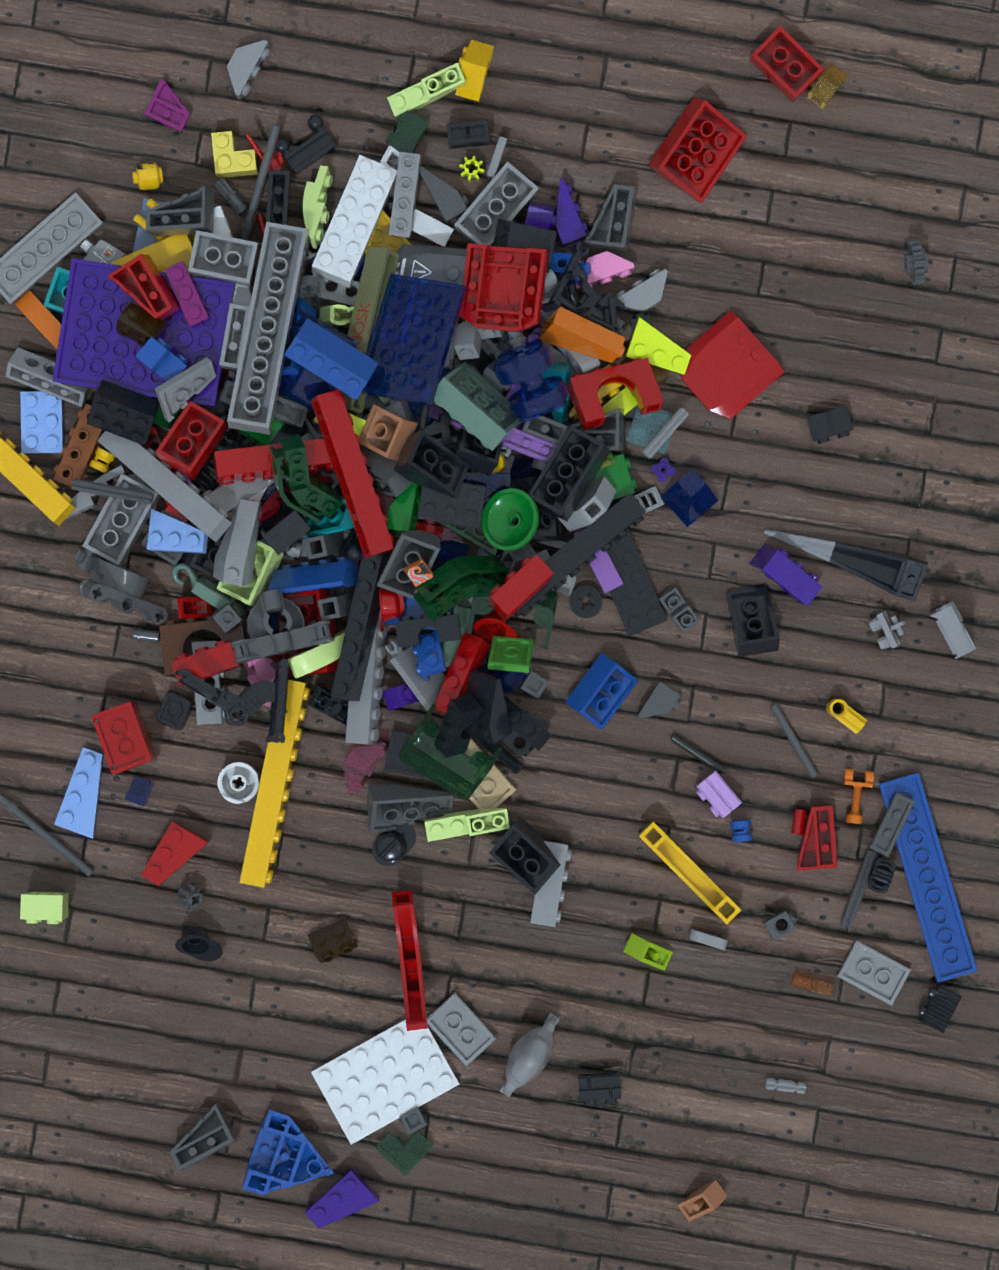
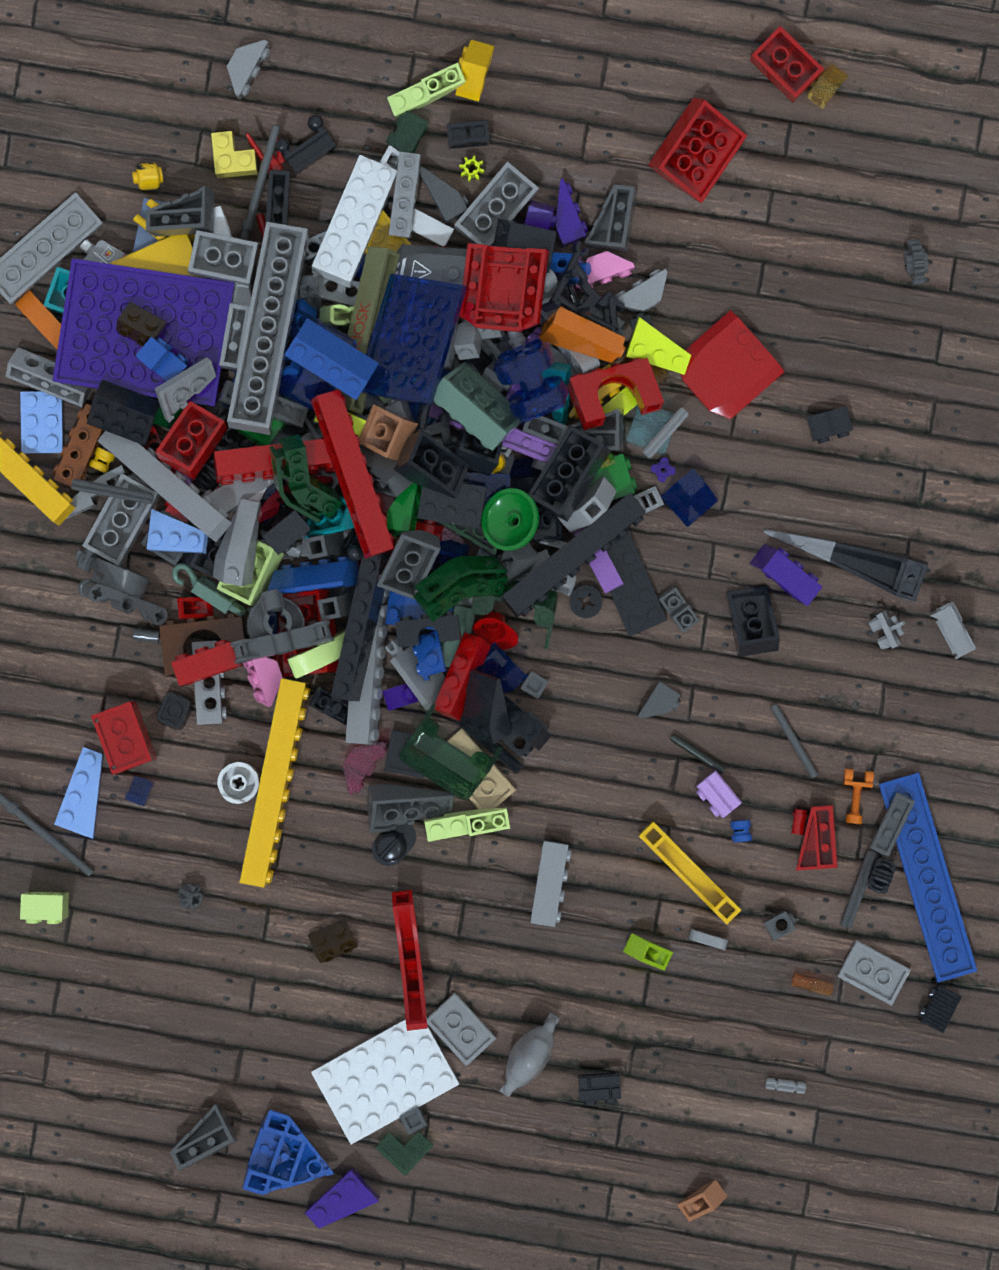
(145, 284): red wedge -> none
(167, 108): magenta wing -> none
(173, 851): red wedge -> none
(186, 294): magenta plate -> none
(197, 944): black piece -> none
(226, 617): dark grey brick -> none
(230, 196): dark grey axle -> none
(249, 699): black piece -> none
(314, 205): yellowish green slope -> none
(391, 606): red piece -> none
(418, 572): tile -> none
(460, 713): black arch -> none
(497, 157): light grey tile -> none
(511, 654): bright green tile -> none
(520, 586): red brick -> none
(526, 855): black slope -> none
(601, 691): blue slope -> none
(847, 715): yellow piece -> none

